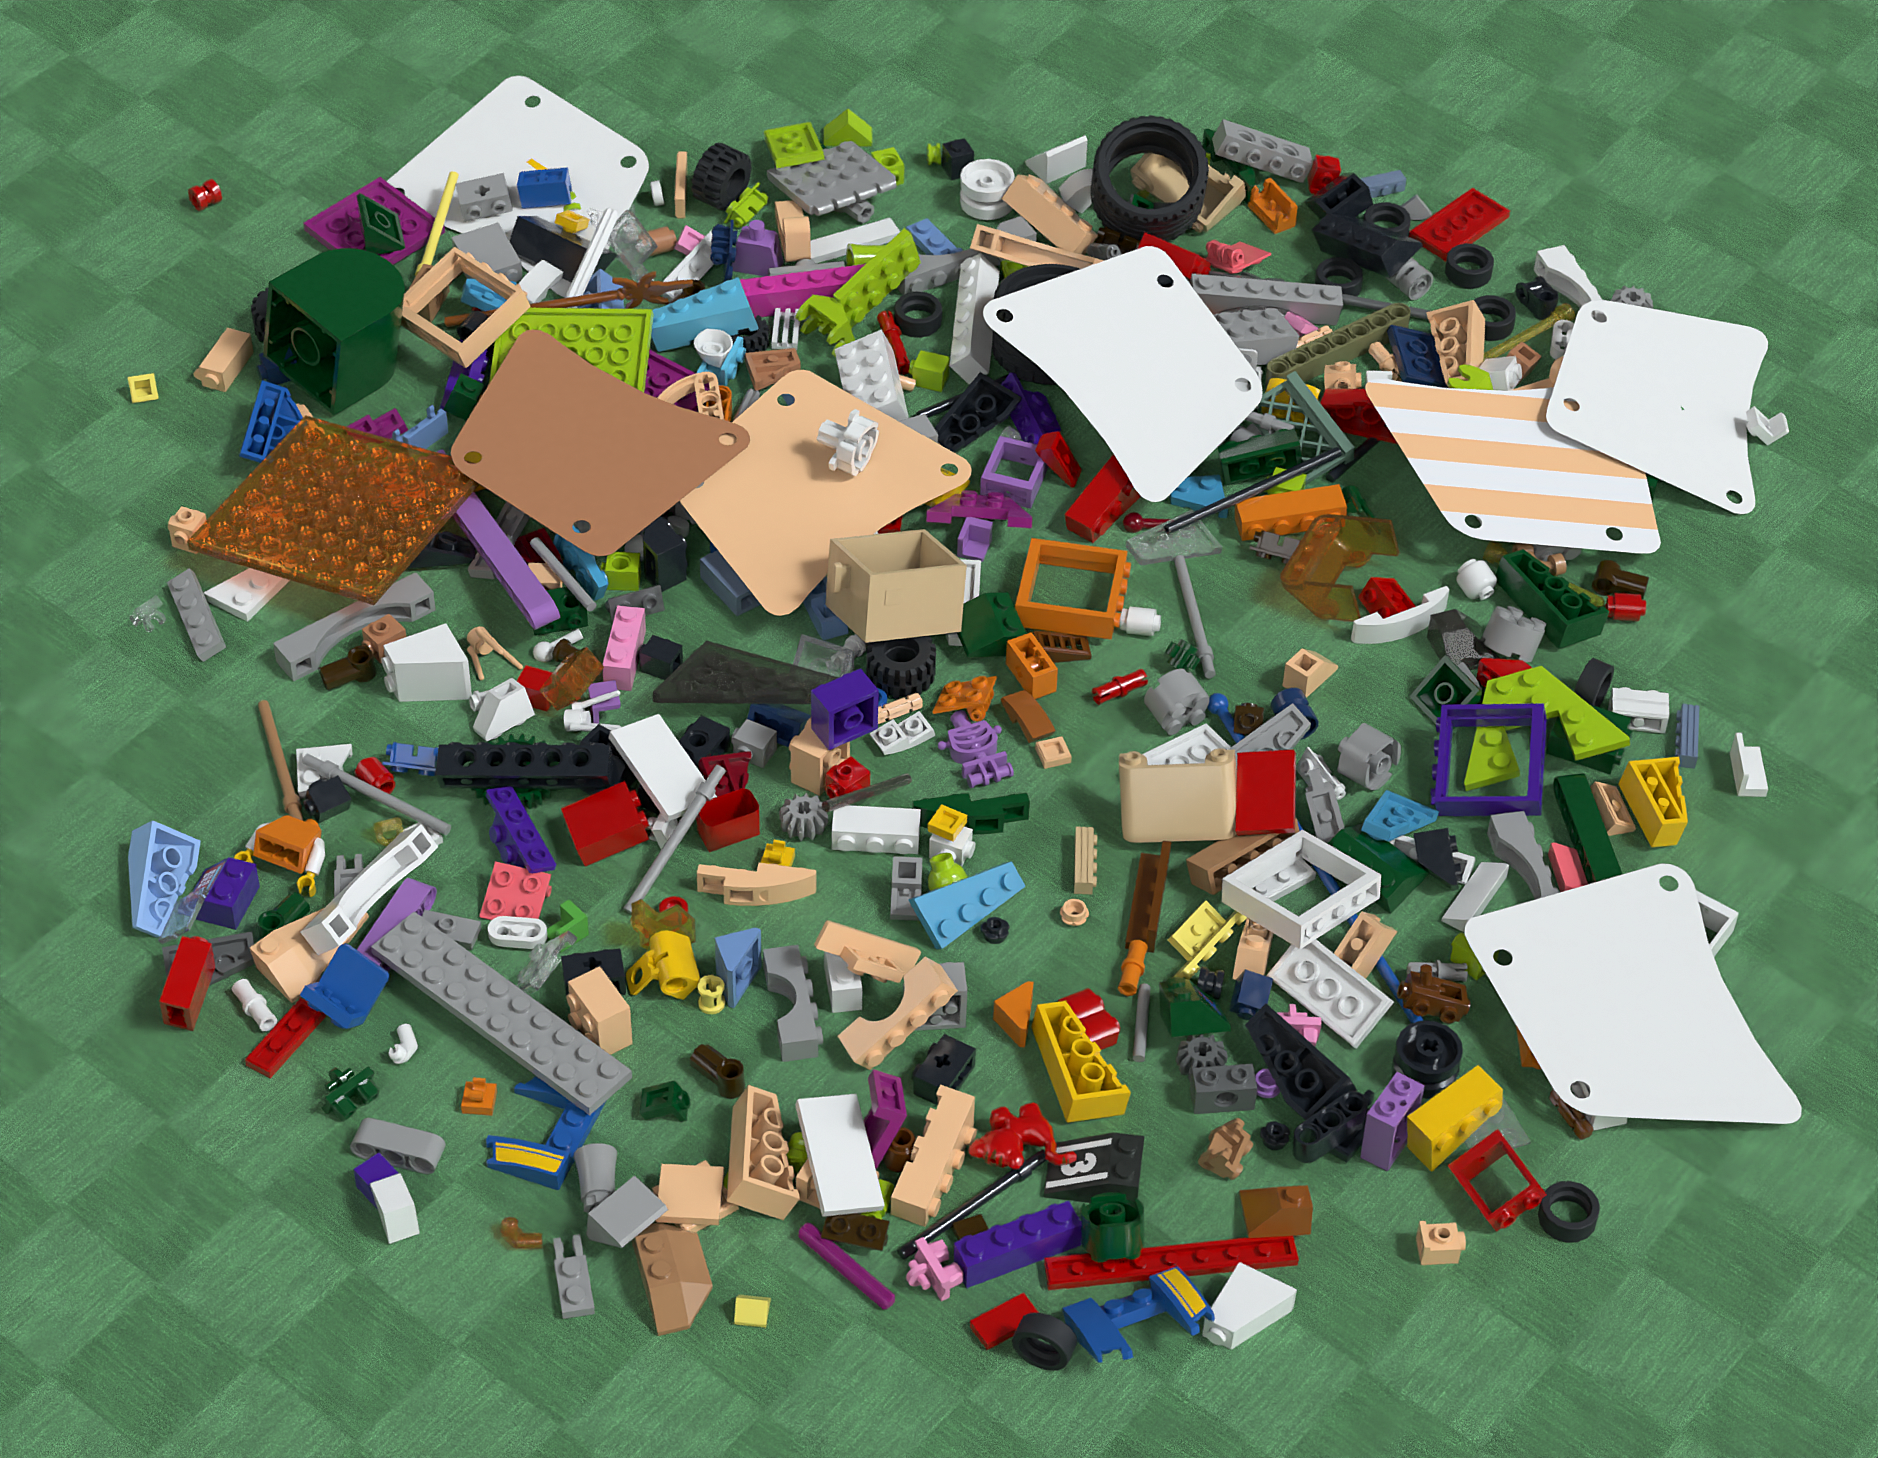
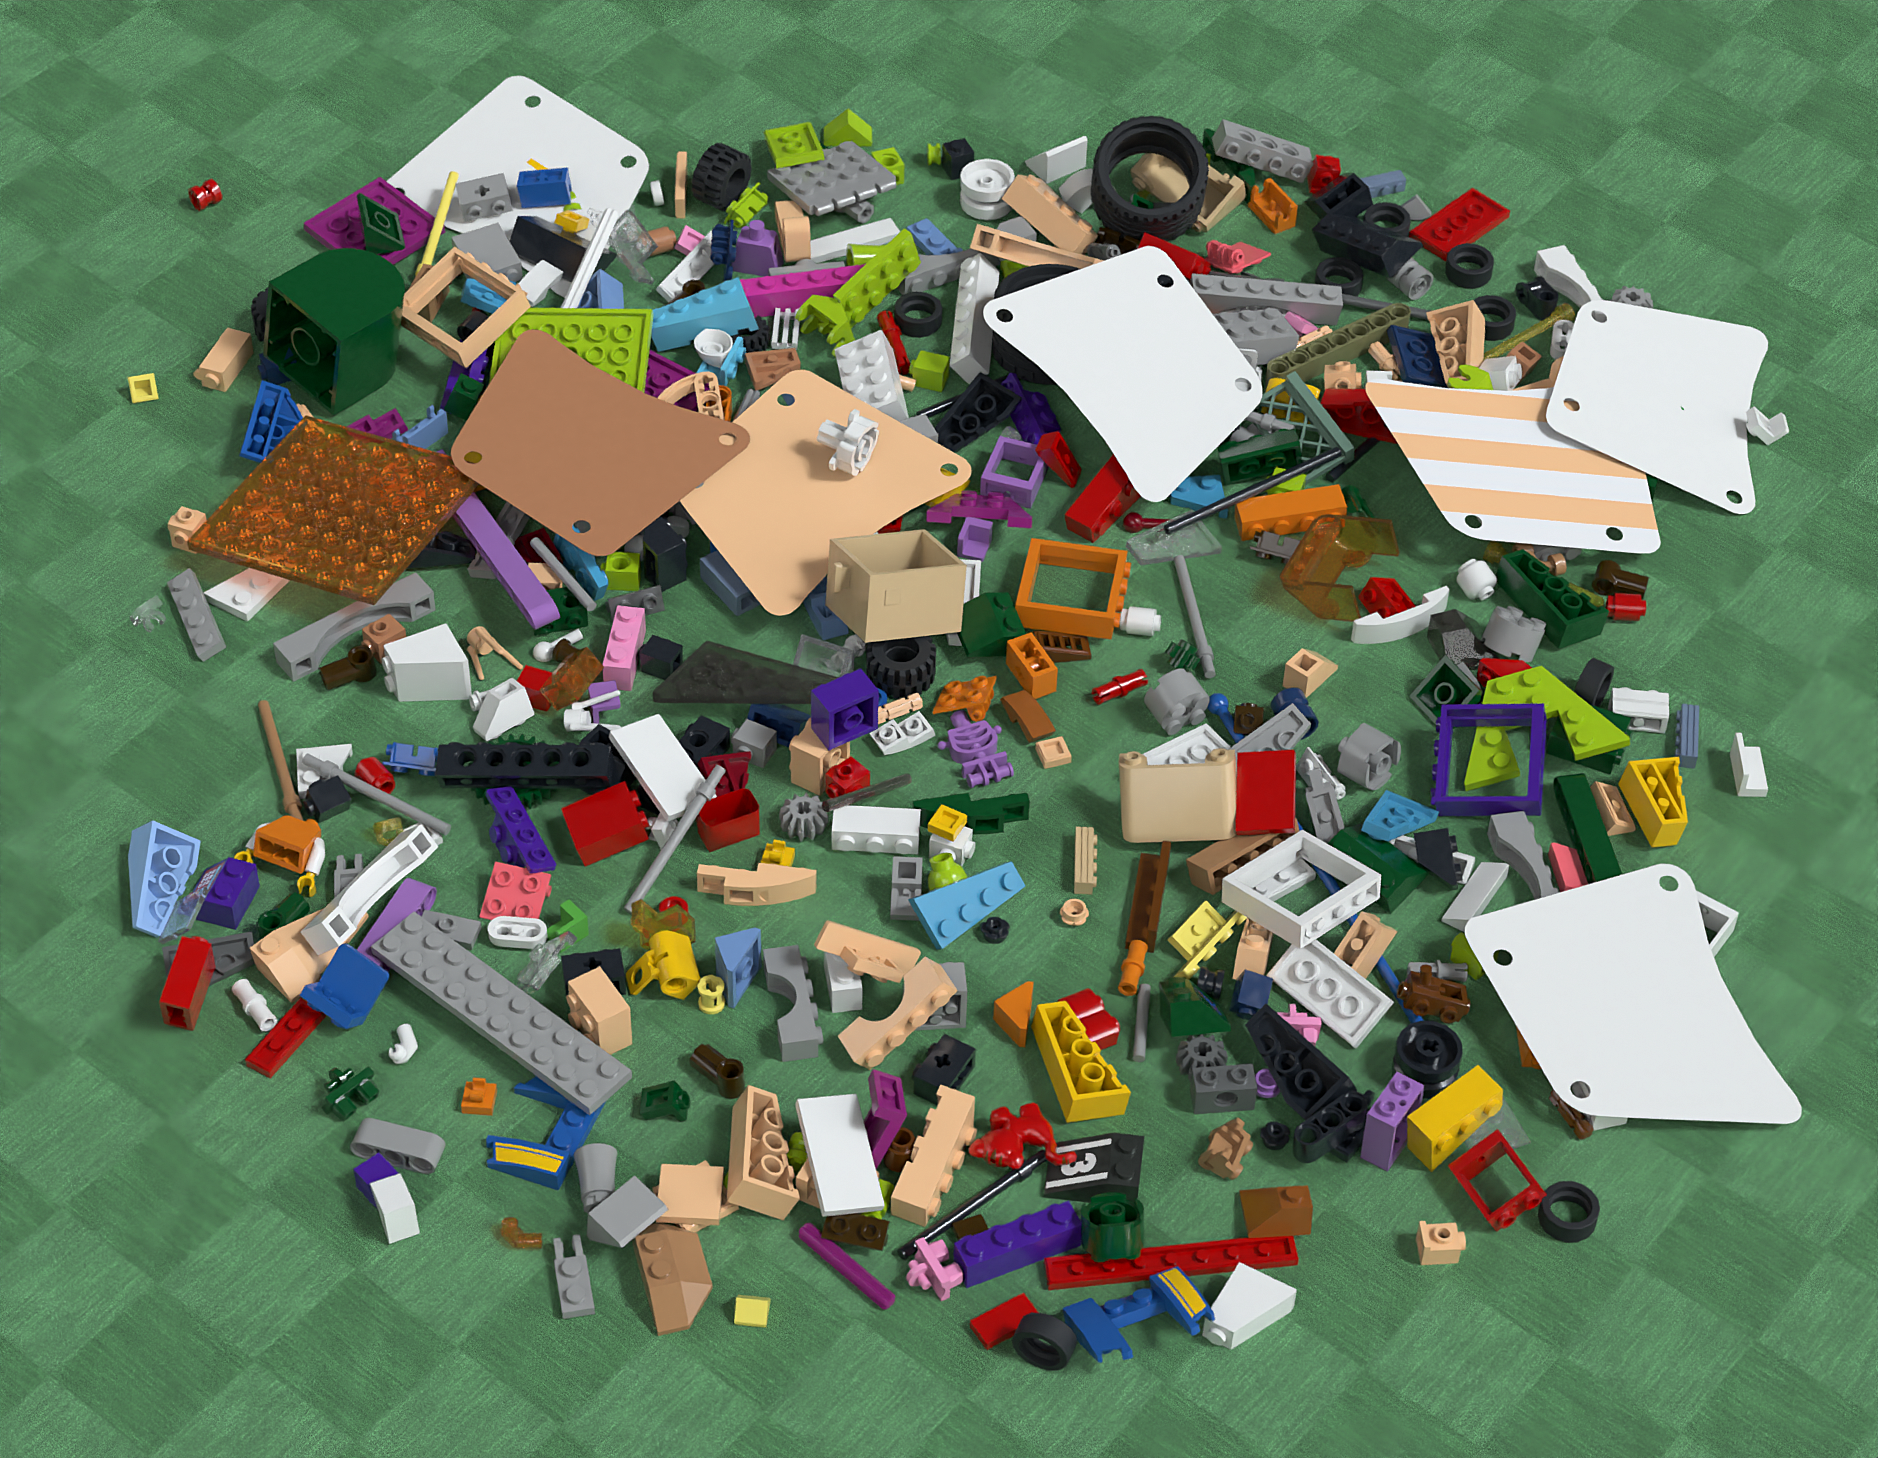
(631, 291): dark orange piece -> none

